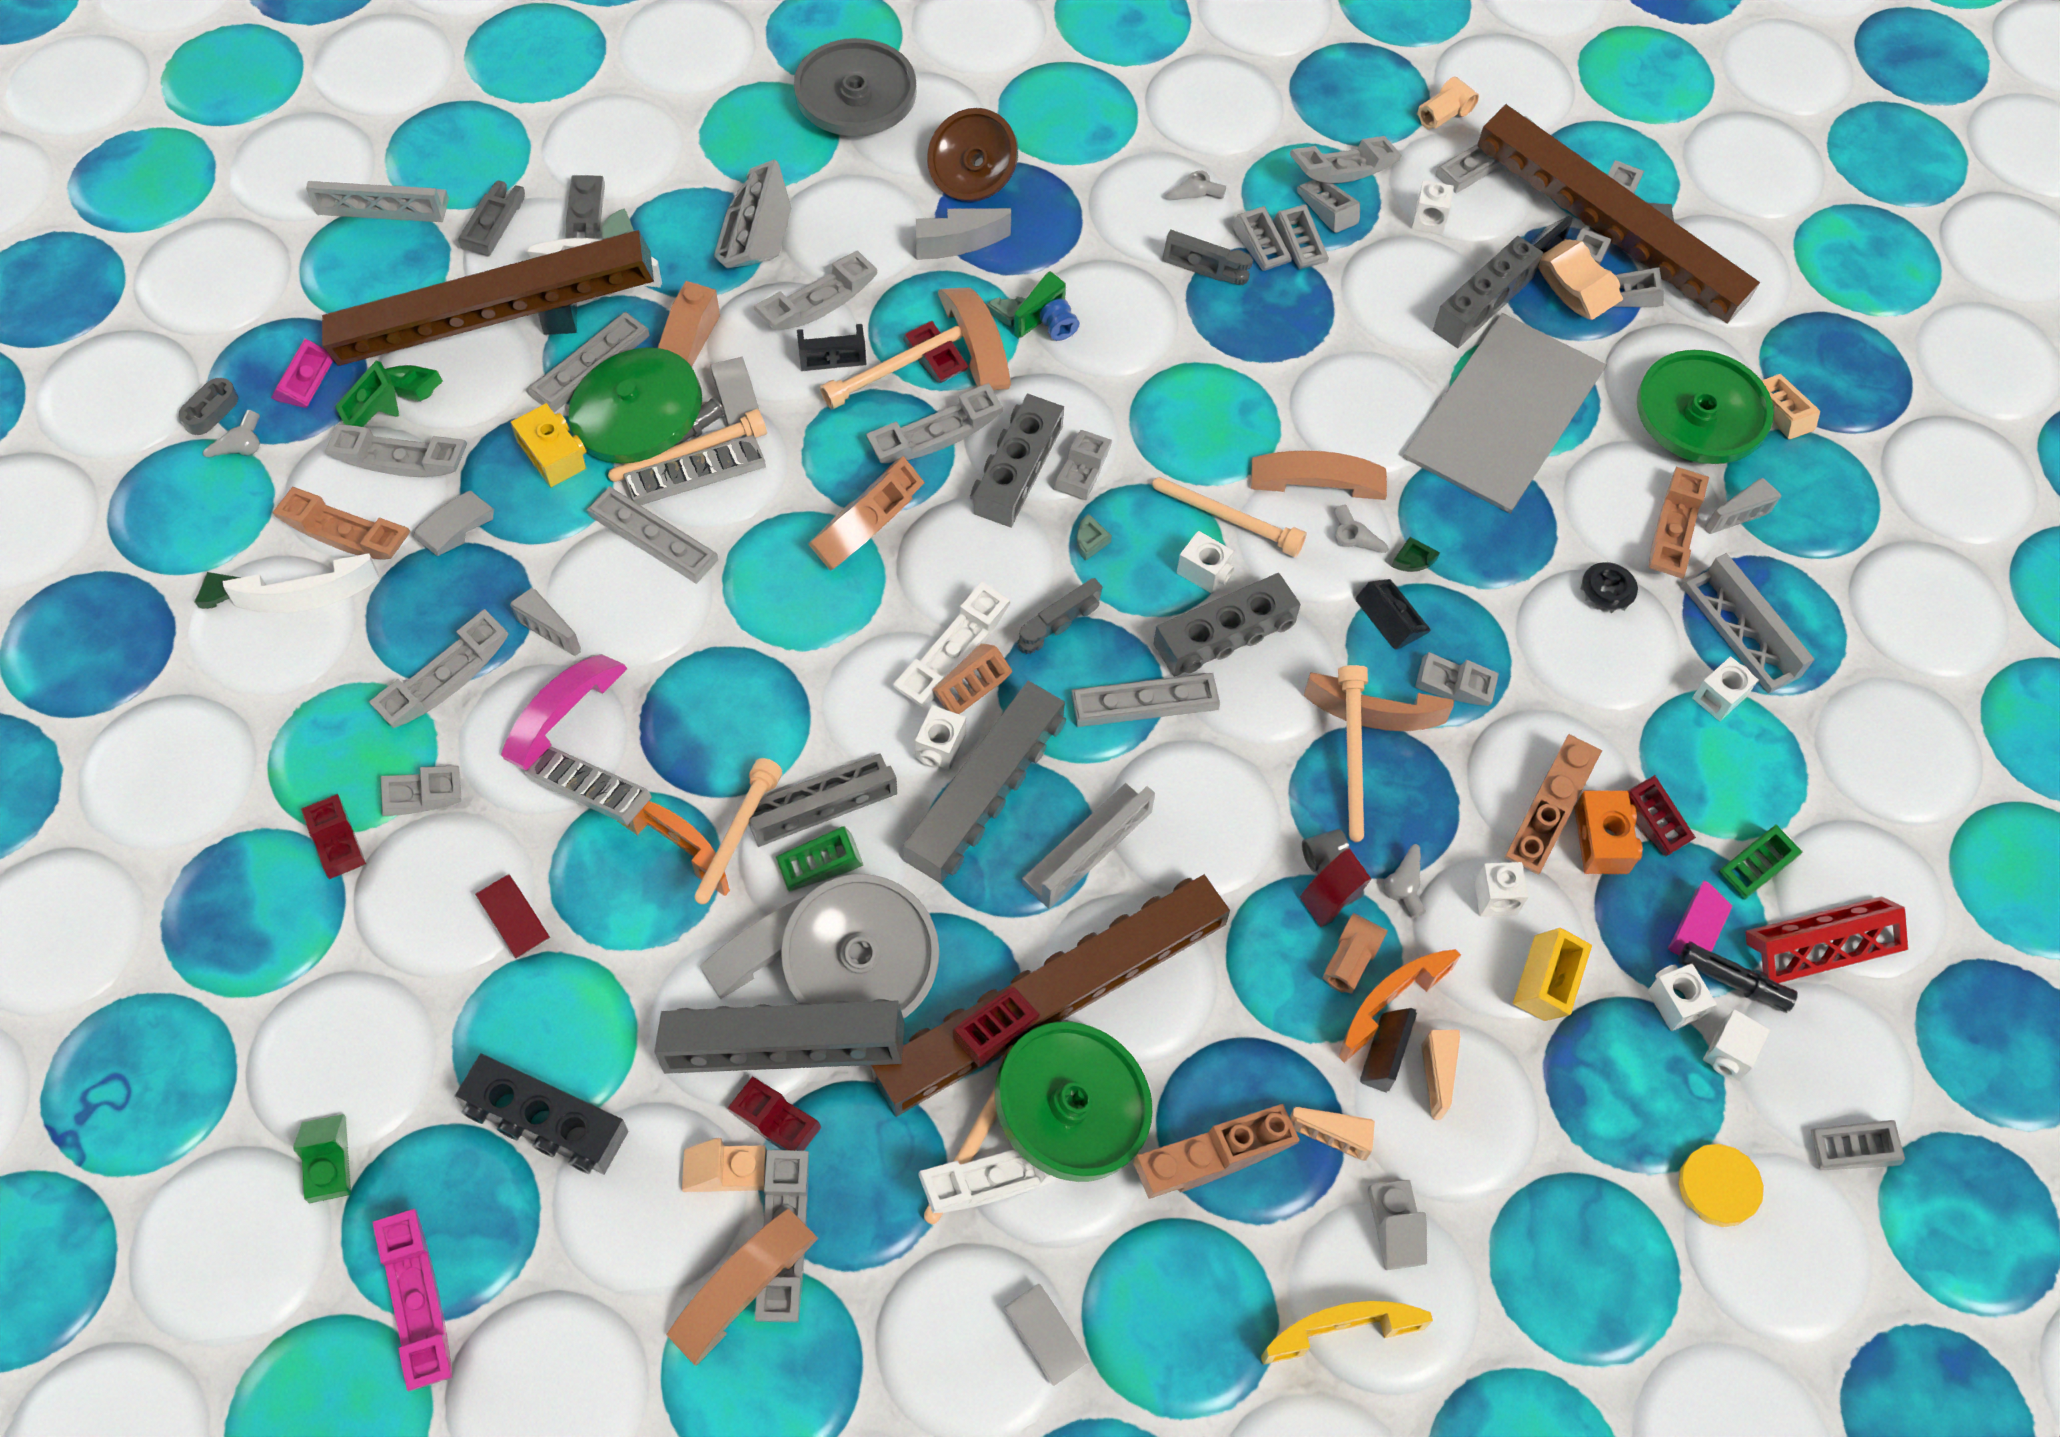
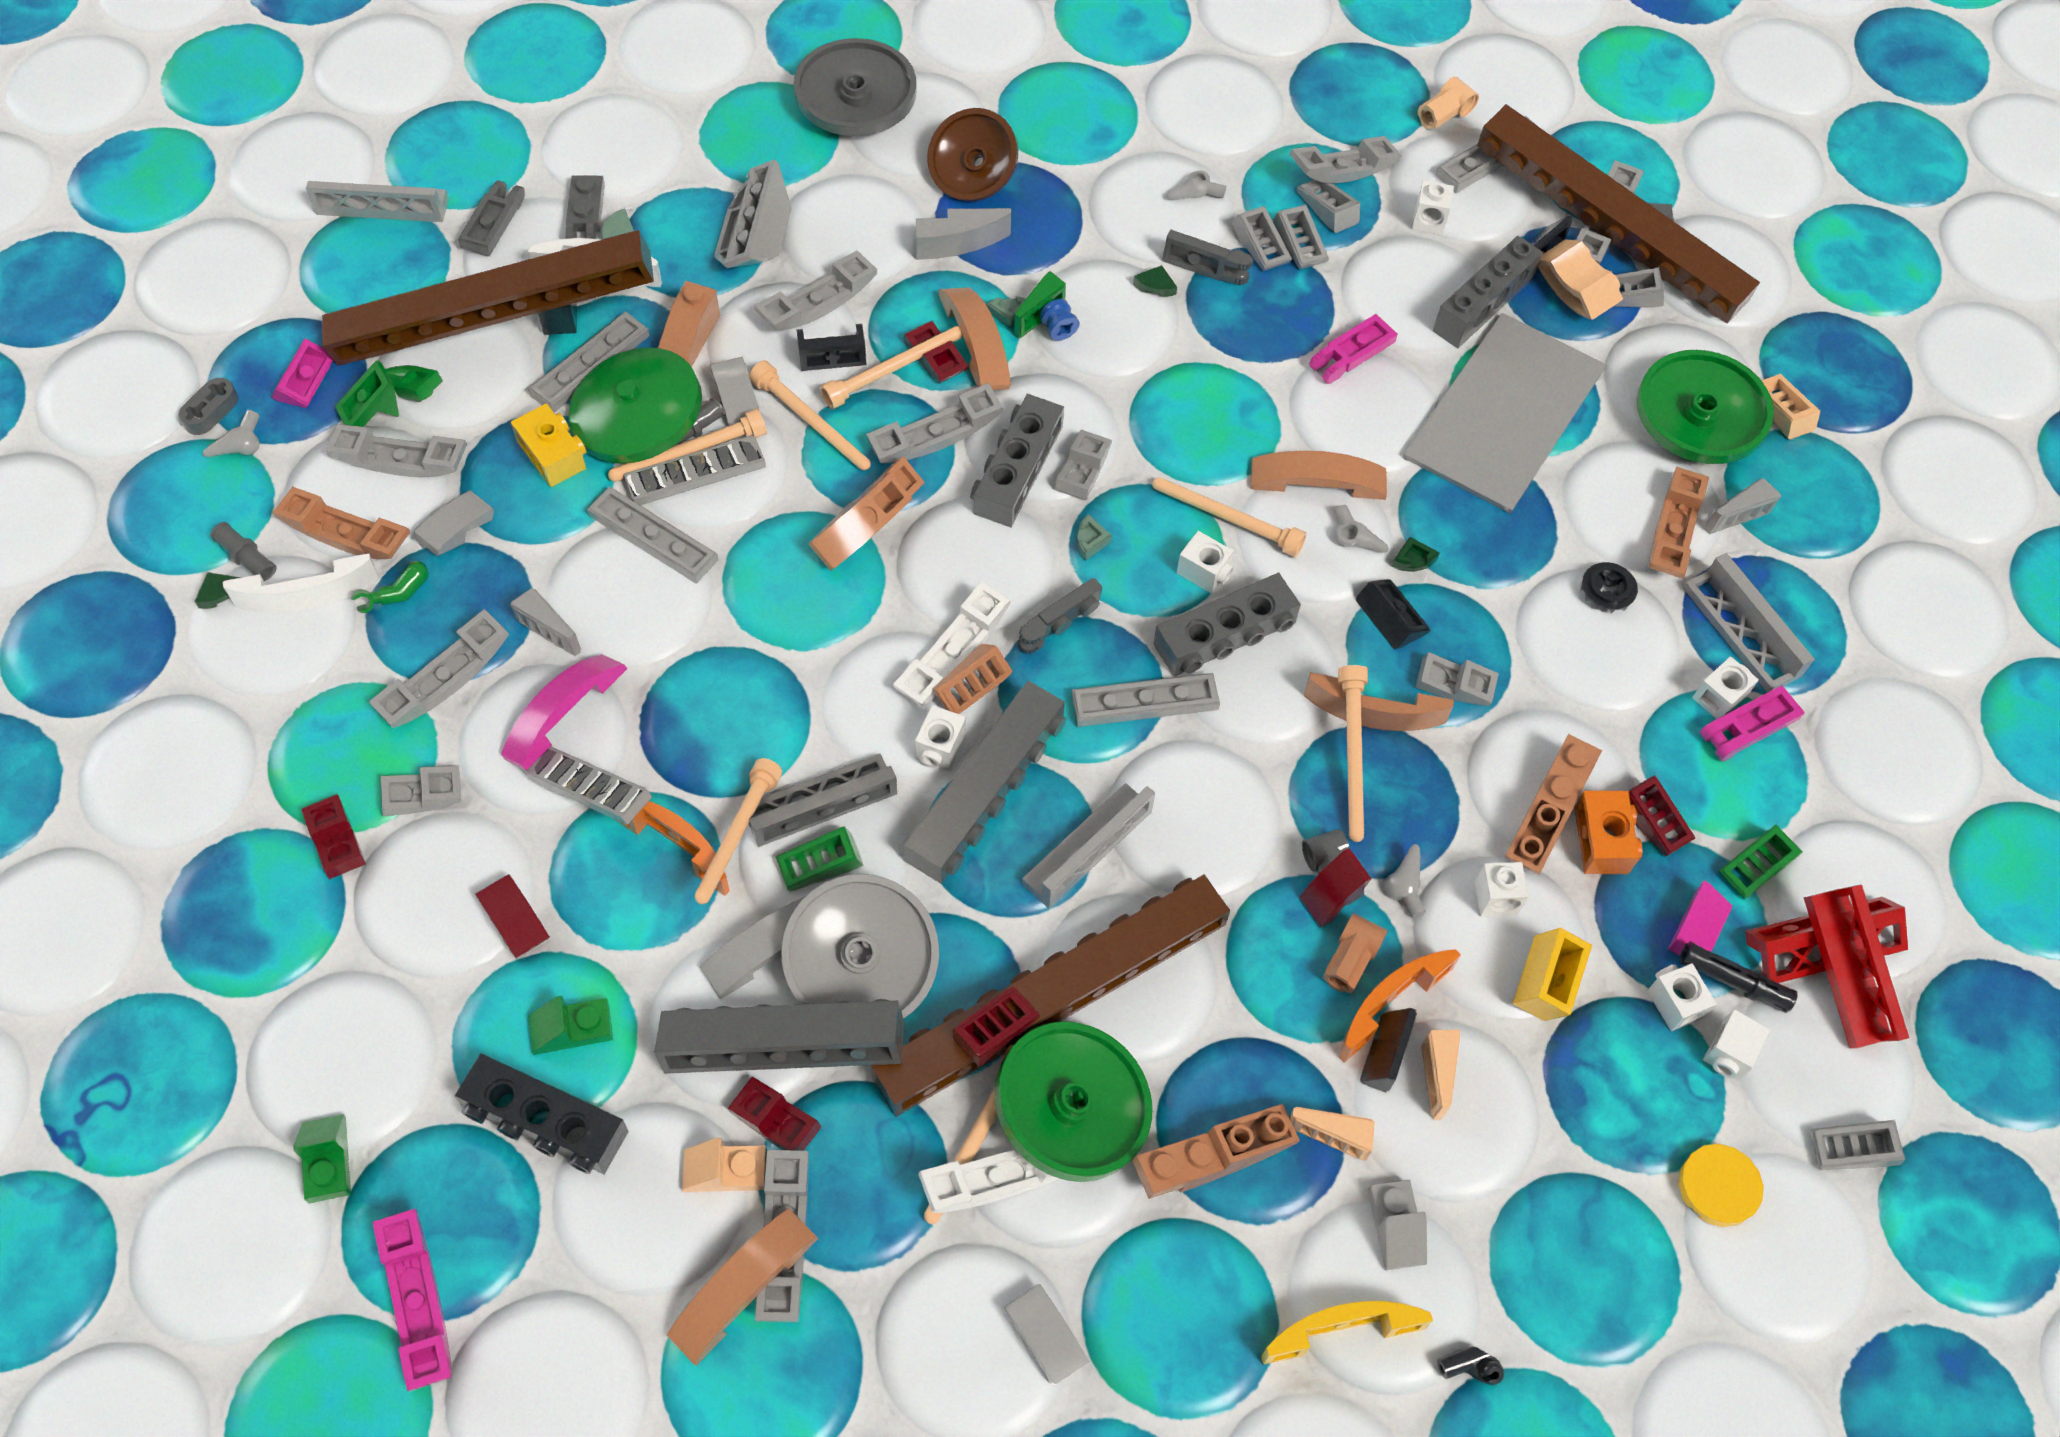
(243, 551): none -> dark grey pin
(400, 591): none -> green arm
(569, 1026): none -> green slope
(765, 378): none -> light nougat piece
(1156, 281): none -> dark green tile
(1354, 347): none -> dark pink hinge
(1473, 1362): none -> black arm
(1752, 722): none -> dark pink plate
(1853, 967): none -> red fence

